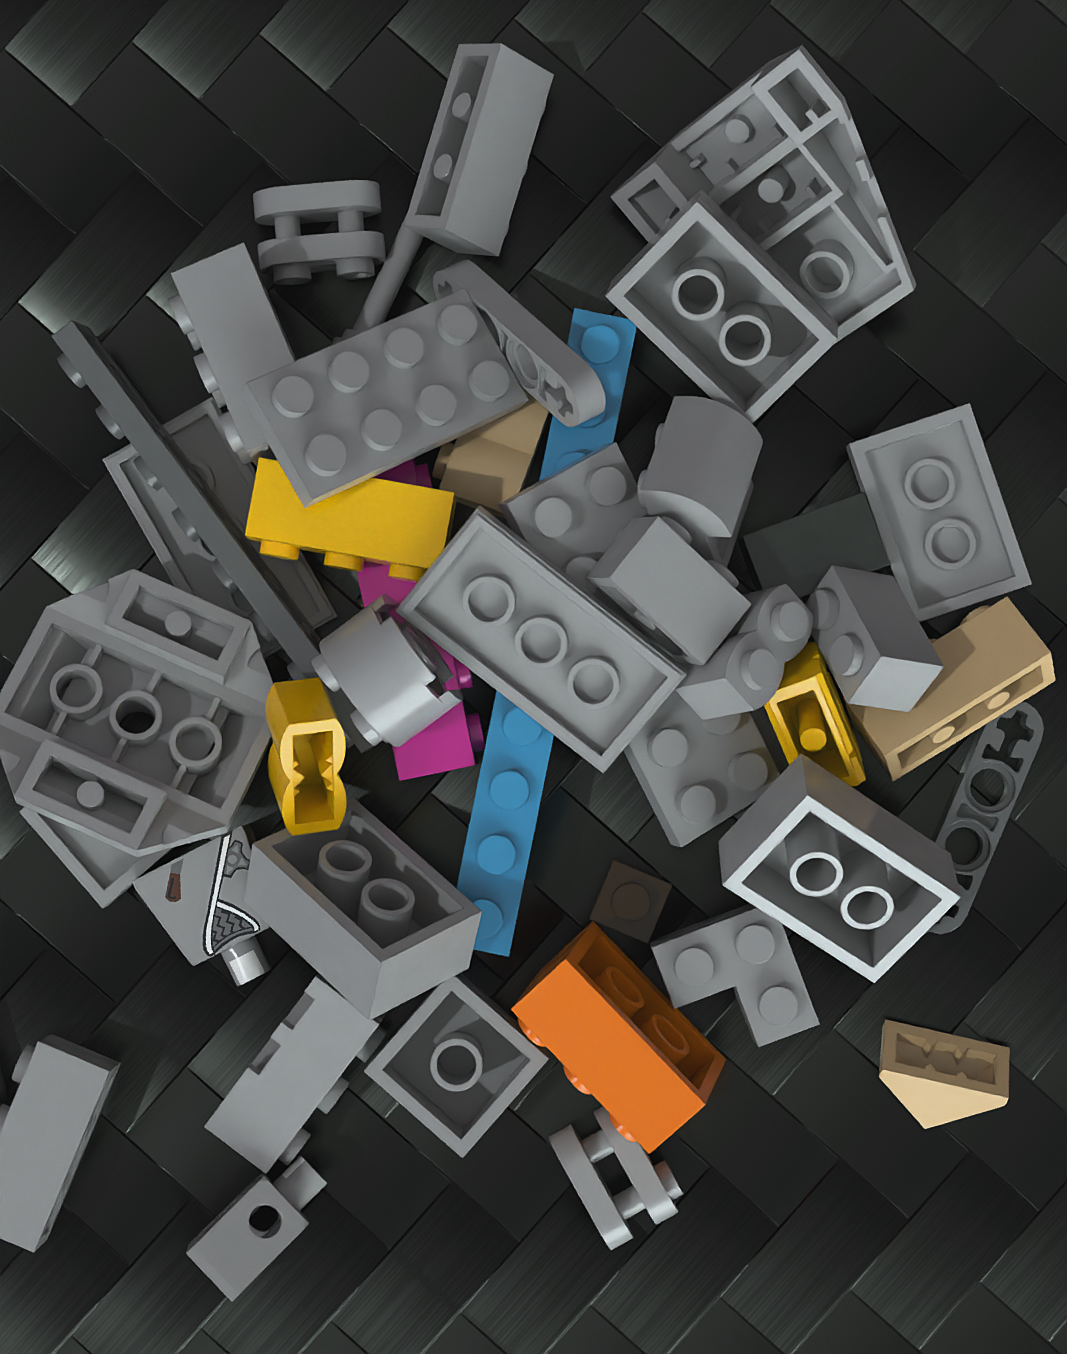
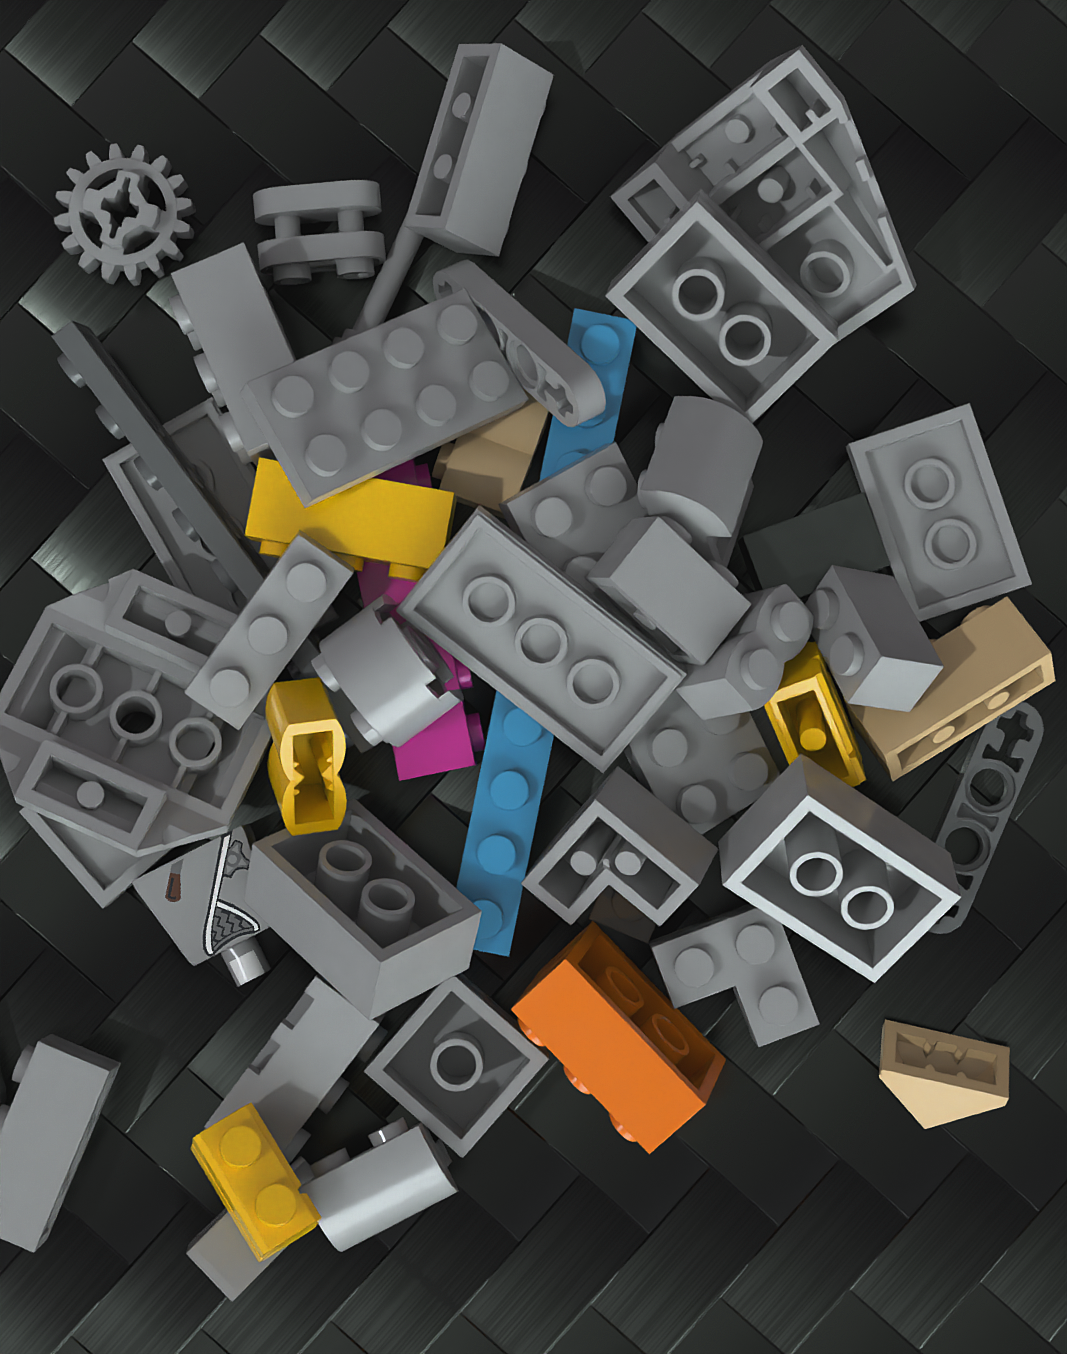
(100, 206): none -> light grey gear
(255, 1182): none -> yellow brick
(269, 630): none -> light grey plate
(380, 1185): none -> light grey brick
(624, 842): none -> light grey brick
(652, 1185): light grey brick -> none

